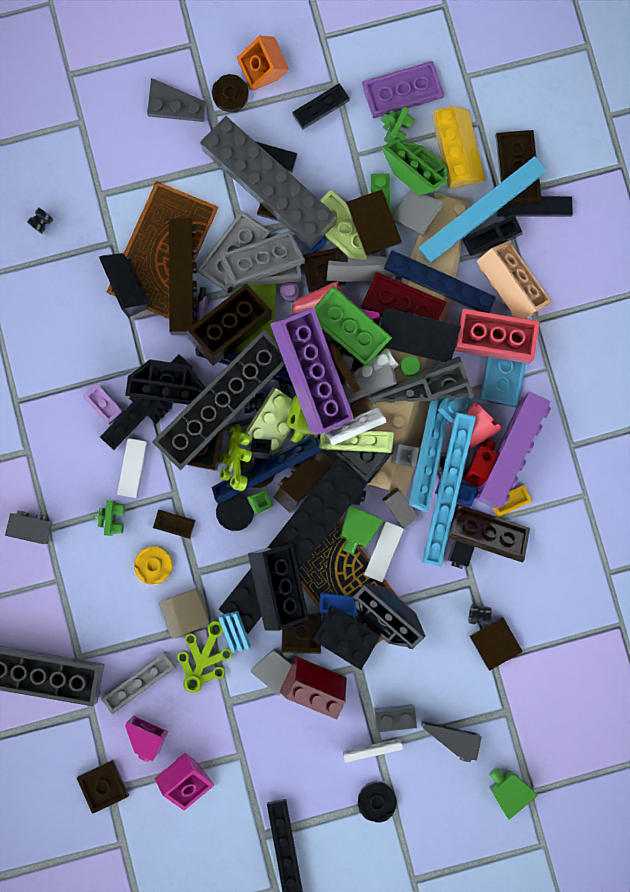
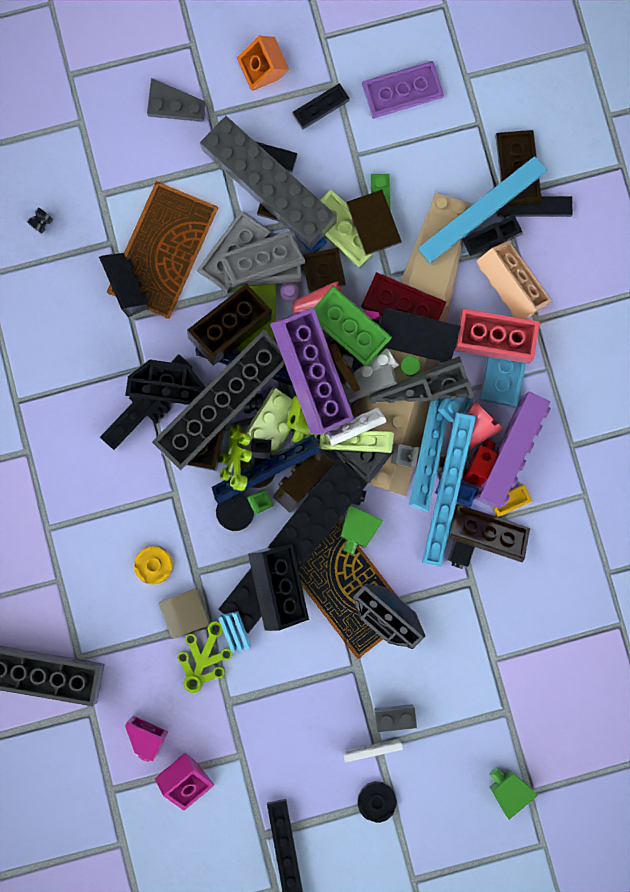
(28, 528): dark grey brick -> none
(102, 786): dark brown tile -> none
(103, 404): lavender plate -> none
(112, 509): bright green hips -> none
(132, 468): white tile -> none
(138, 682): light grey tile -> none
(174, 524): dark brown tile -> none
(182, 275): dark brown brick -> none
(202, 303): lavender piece -> none
(230, 93): dark brown tile -> none
(273, 669): light grey torso -> none
(298, 637): dark brown tile -> none
(315, 687): dark red slope -> none
(342, 602): blue tile -> none
(345, 637): black plate -> none
(357, 269): light grey slope -> none
(383, 551): white tile -> none
(400, 508): tile -> none
(401, 118): bright green hips -> none
(415, 166): bright green wedge -> none
(417, 212): light grey tile -> none
(439, 282): dark blue plate -> none
(458, 146): yellow slope -> none
(460, 742): dark grey slope -> none
(479, 615): black wheel -> none
(495, 643): dark brown tile -> none

